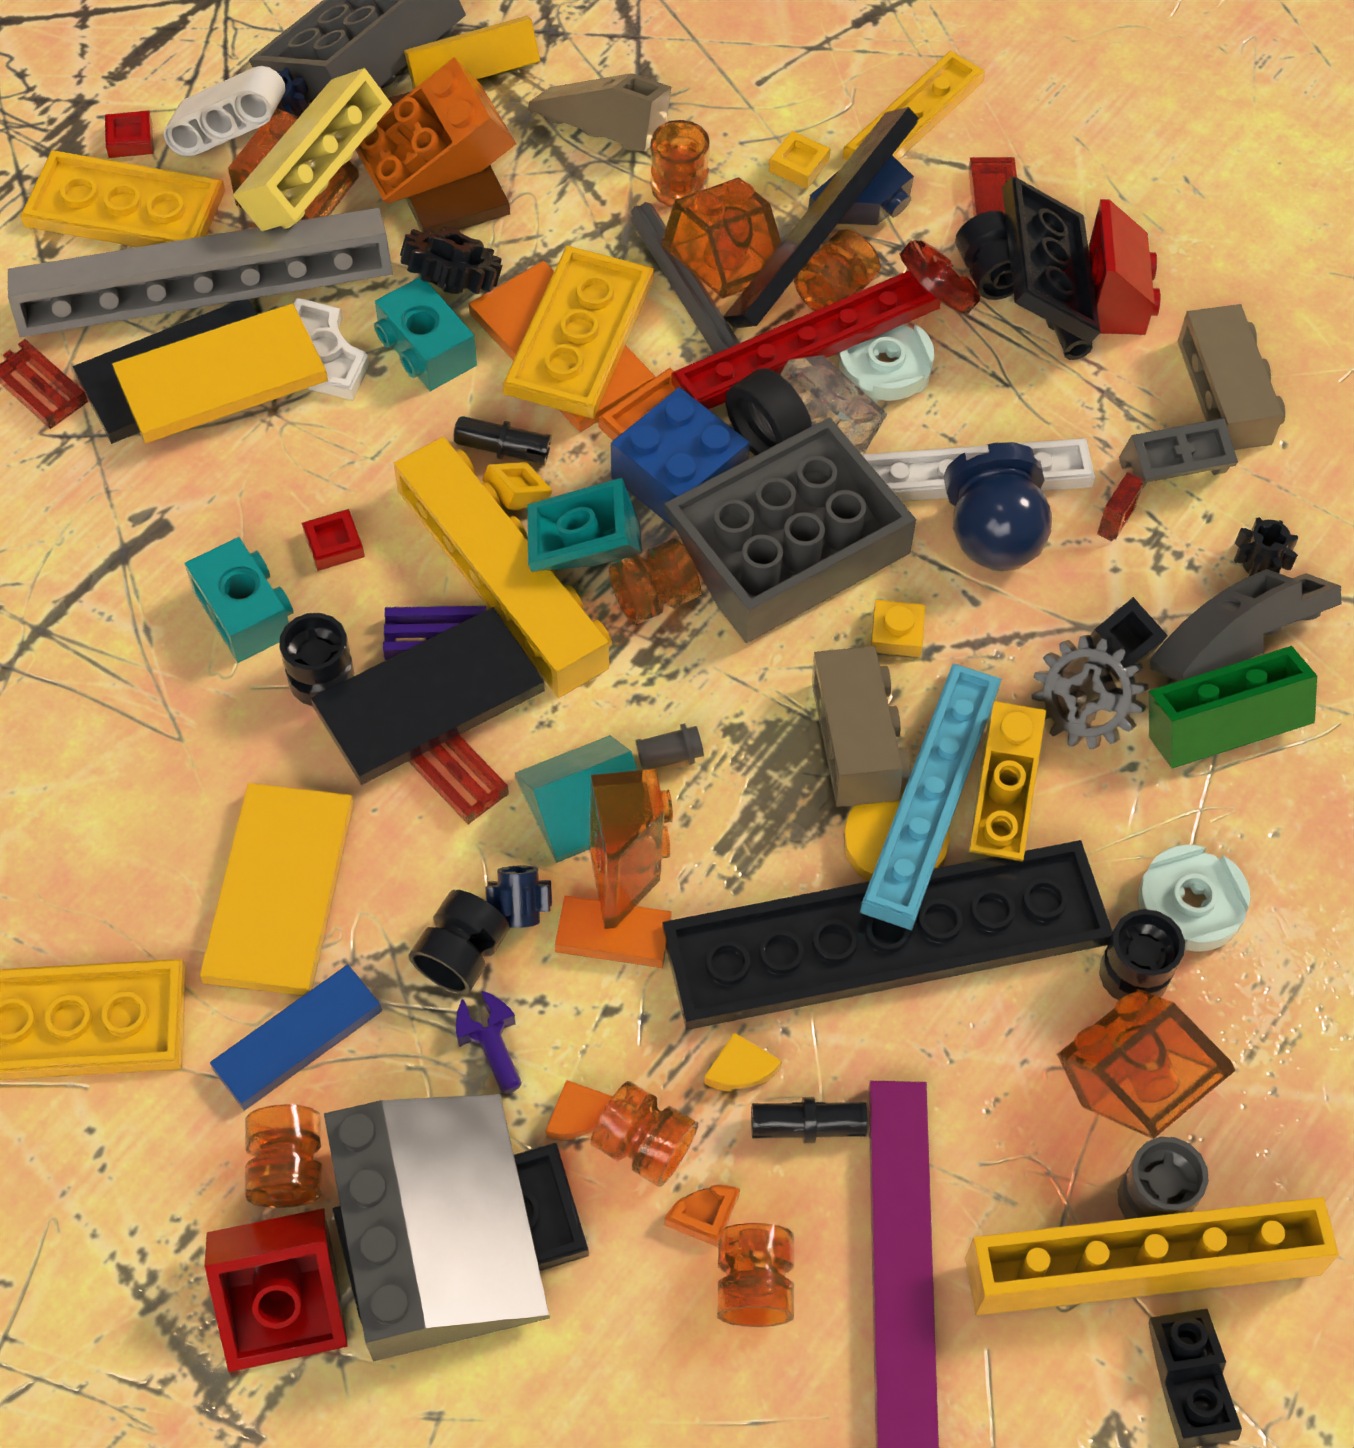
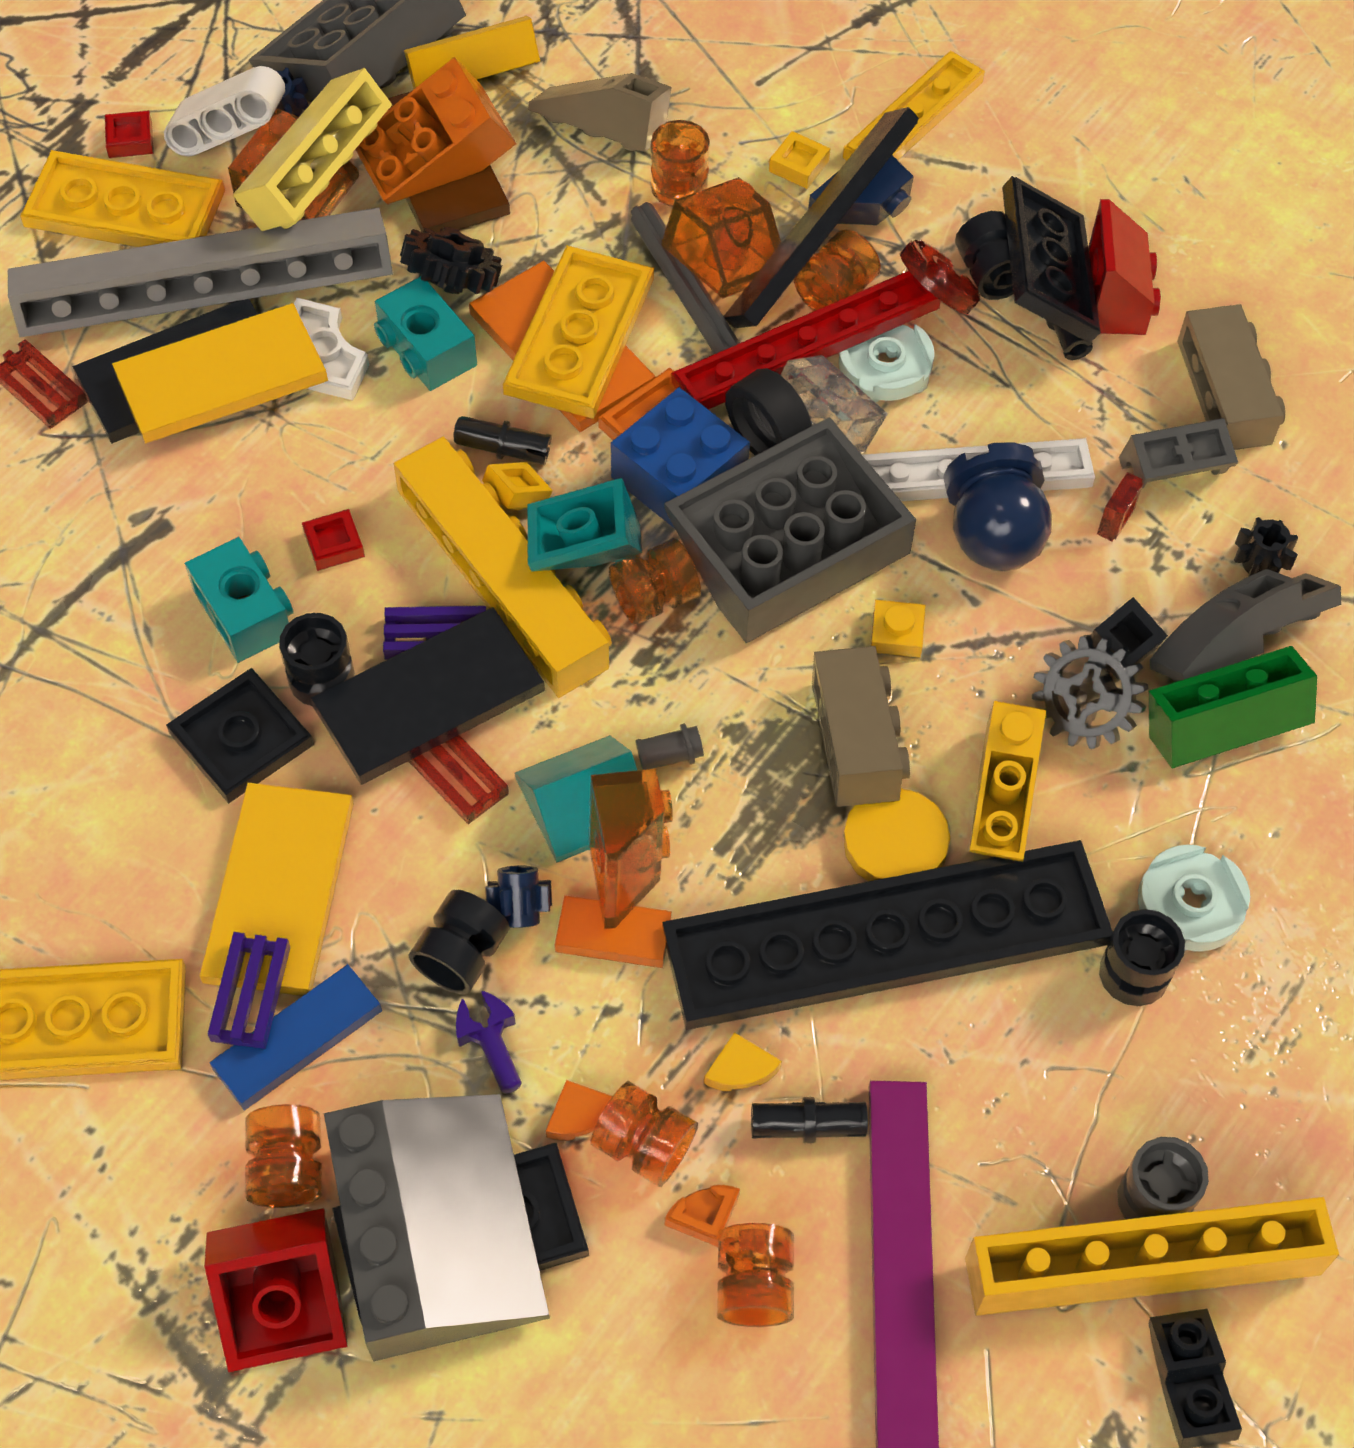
(240, 735): none -> black tile
(258, 948): none -> dark purple tile
(930, 797): medium azure tile -> none
(986, 182): clear red tile -> none
(1143, 1064): clear orange slope -> none

